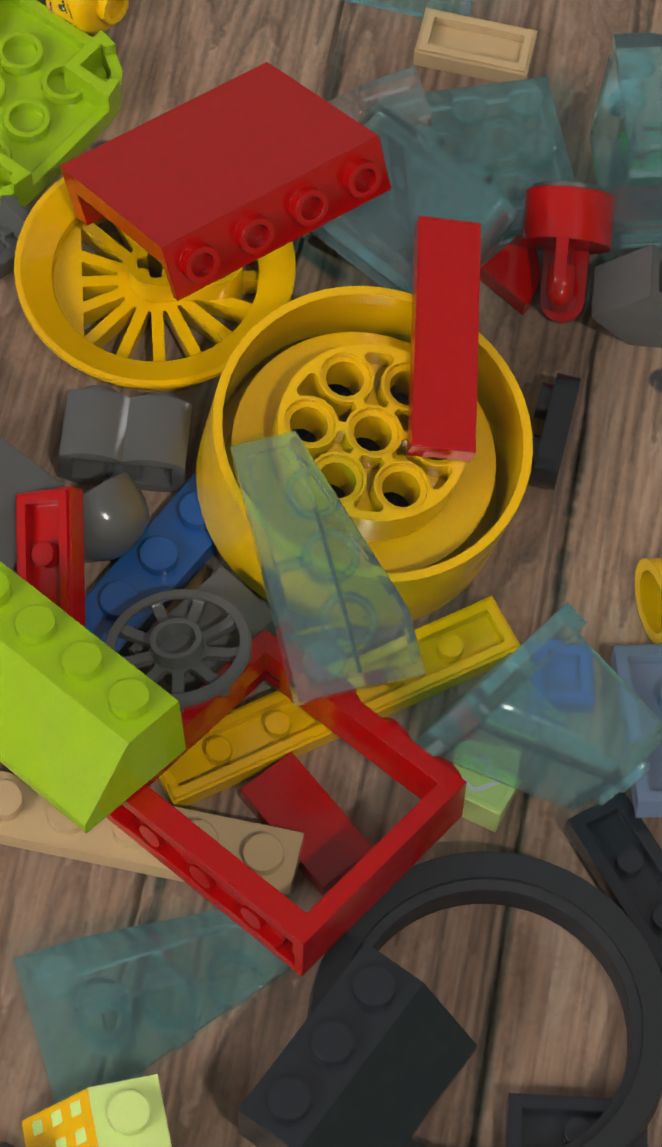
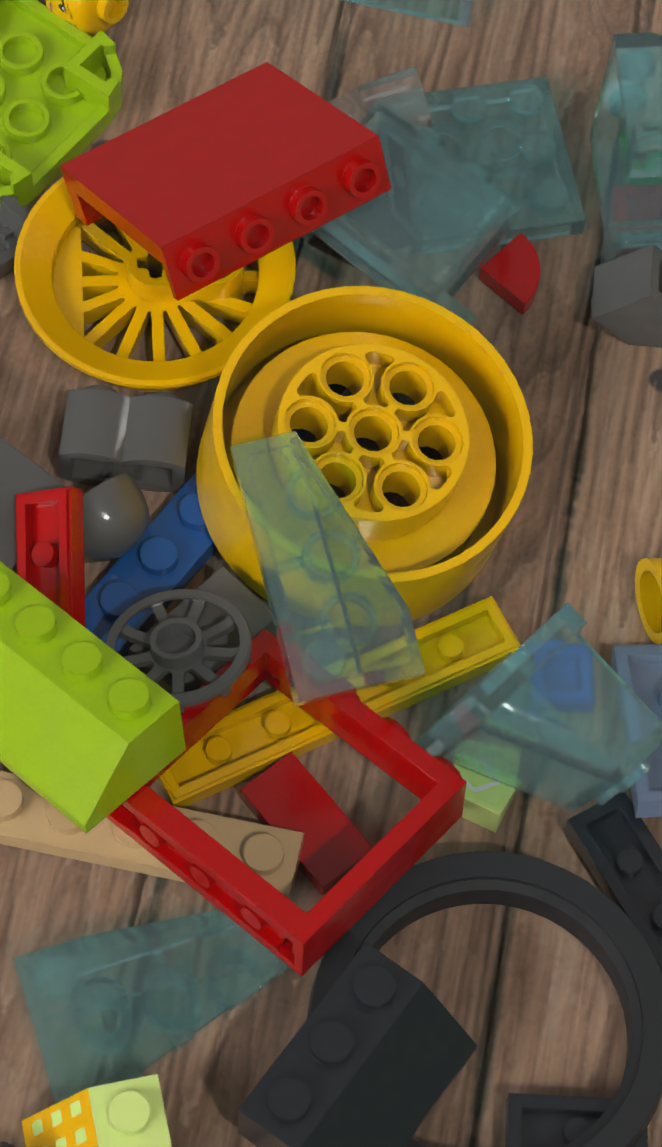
(444, 339): red tile -> none
(474, 47): tan tile -> none
(556, 407): black plate -> none
(567, 224): red piece -> none

